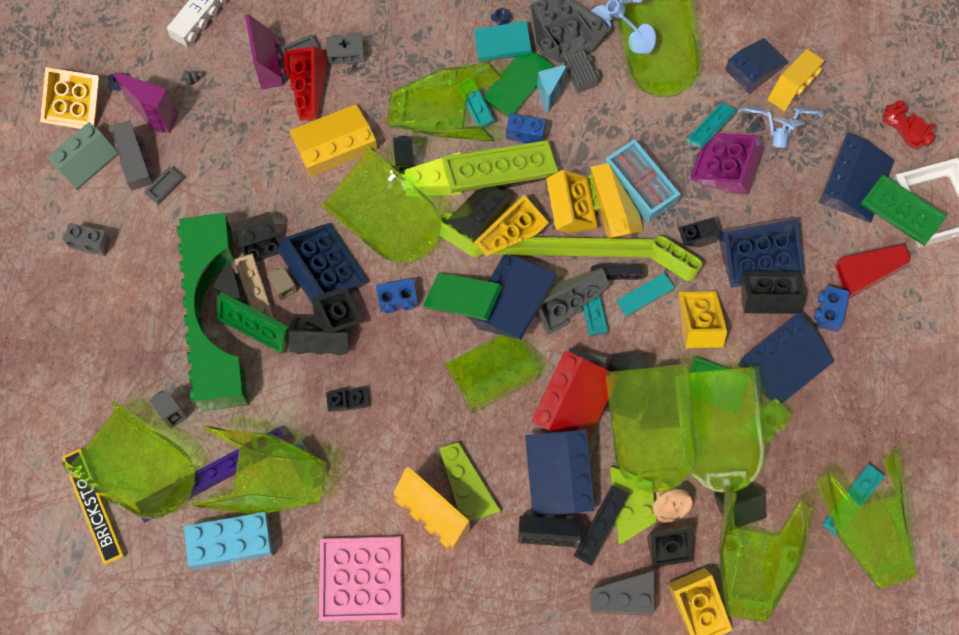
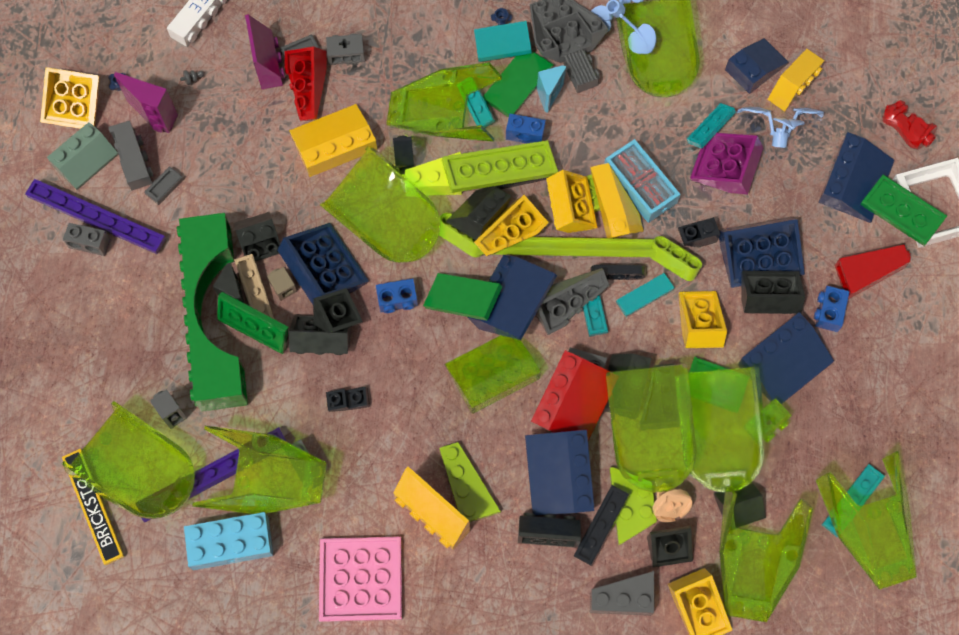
(95, 216): none -> dark purple plate

